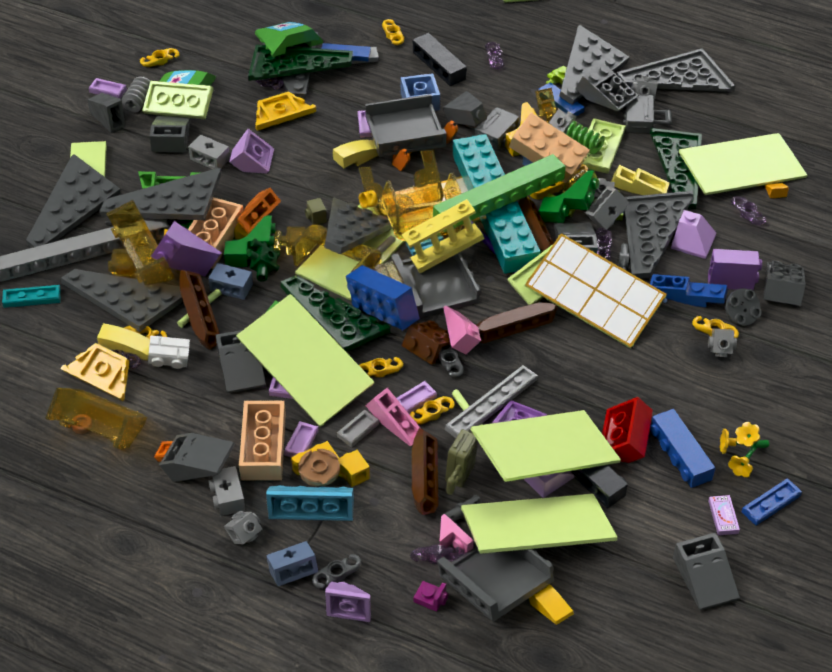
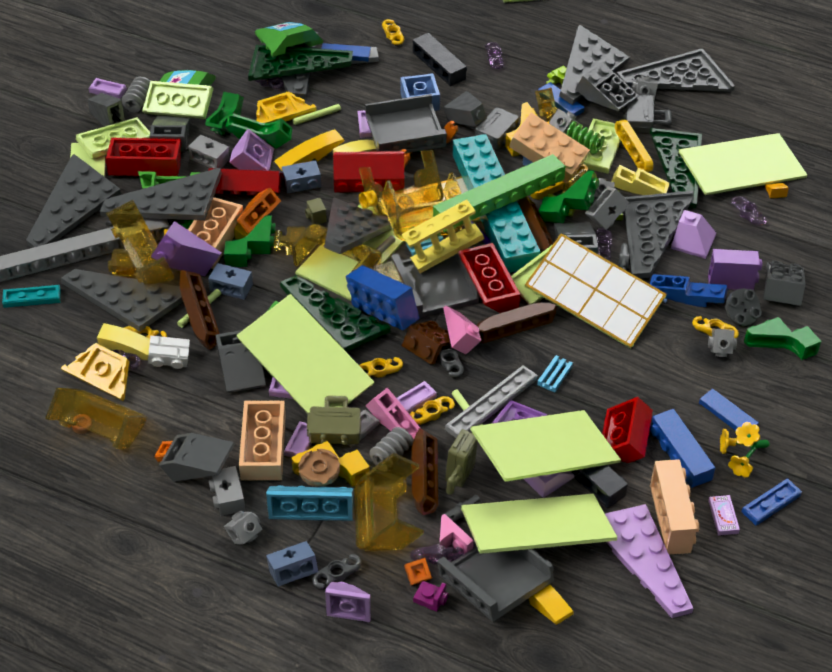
(97, 141): none -> yellowish green tile
(132, 155): none -> red slope
(154, 61): yellow piece -> none
(230, 104): none -> green arch
(248, 181): none -> red slope
(263, 260): dark green piece -> none
(274, 133): none -> green arch
(301, 176): none -> sand blue brick
(310, 149): none -> yellow slope
(316, 114): none -> yellowish green bar
(334, 424): none -> olive piece
(377, 508): none -> clear yellow windscreen
(383, 164): none -> red slope
(395, 442): none -> light grey piece
(418, 571): none -> orange tile
(491, 277): none -> red slope
(561, 363): none -> medium azure tile
(633, 145): none -> yellow beam
(646, 556): none -> lavender wing
(674, 507): none -> light nougat brick
(706, 571): dark grey slope -> none
(725, 410): none -> tile
(777, 335): none -> green arch

